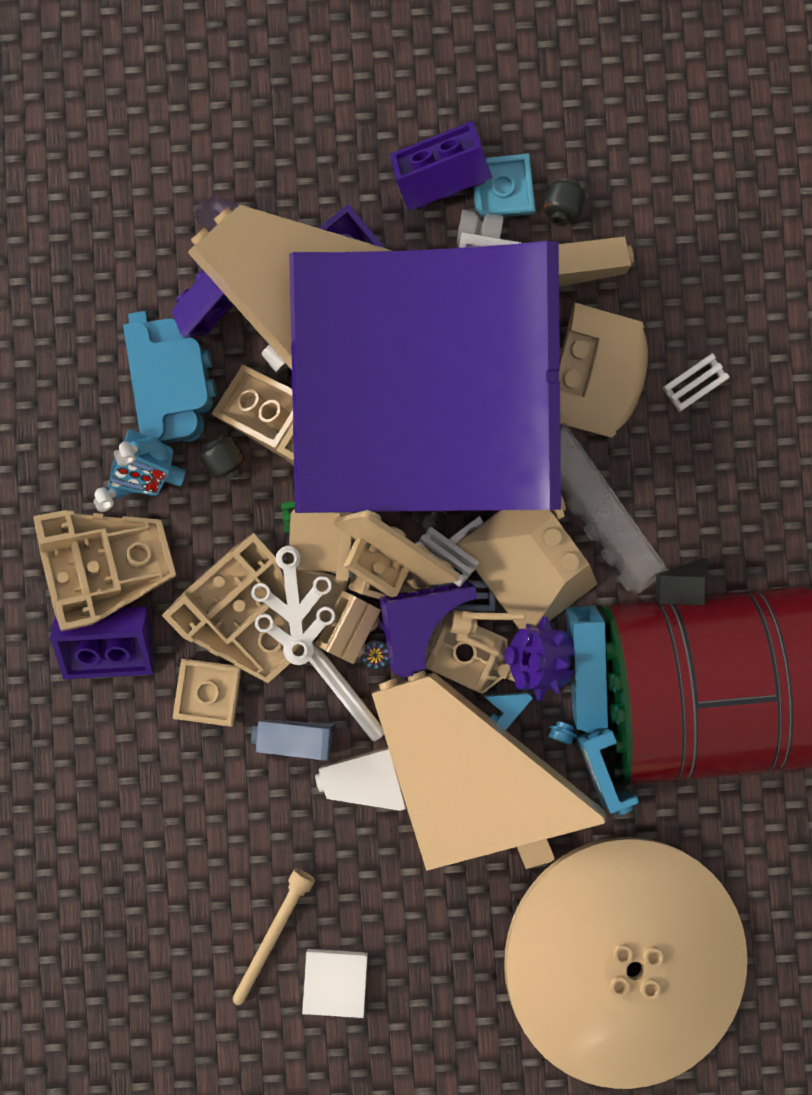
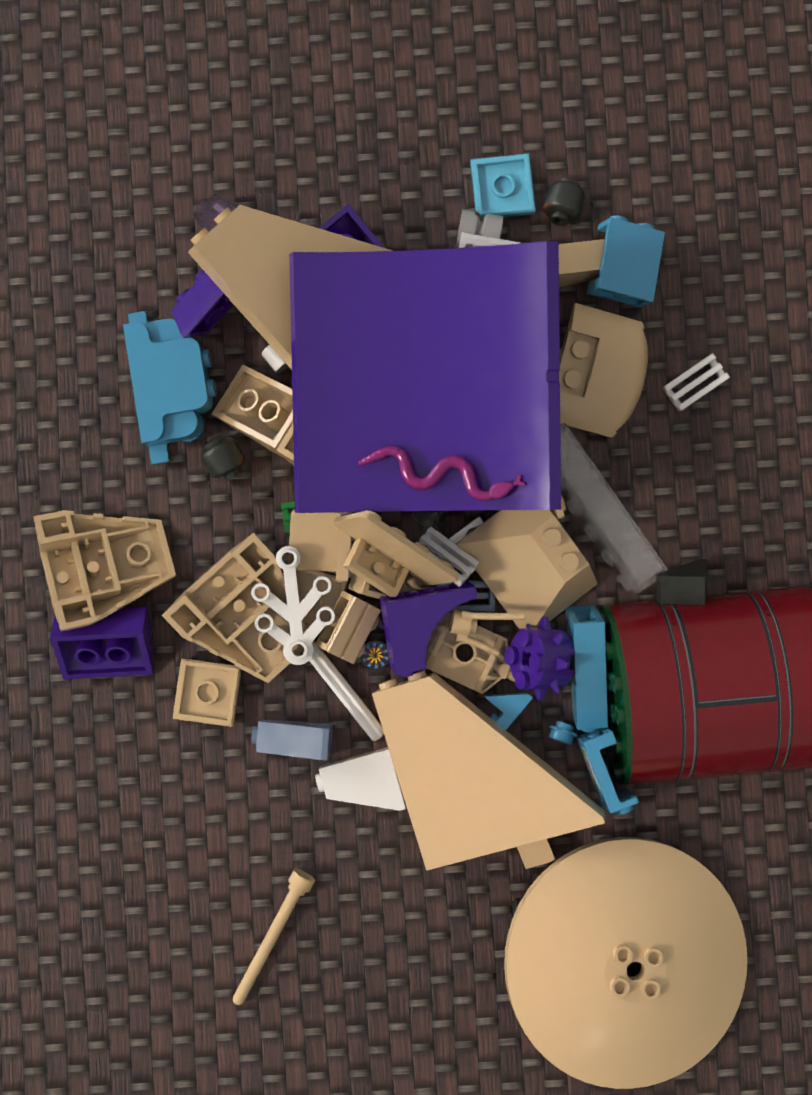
(138, 467): torso -> none
(335, 983): white tile -> none
(440, 166): dark purple slope -> none
(497, 490): none -> magenta animal
(628, 262): none -> dark azure panel

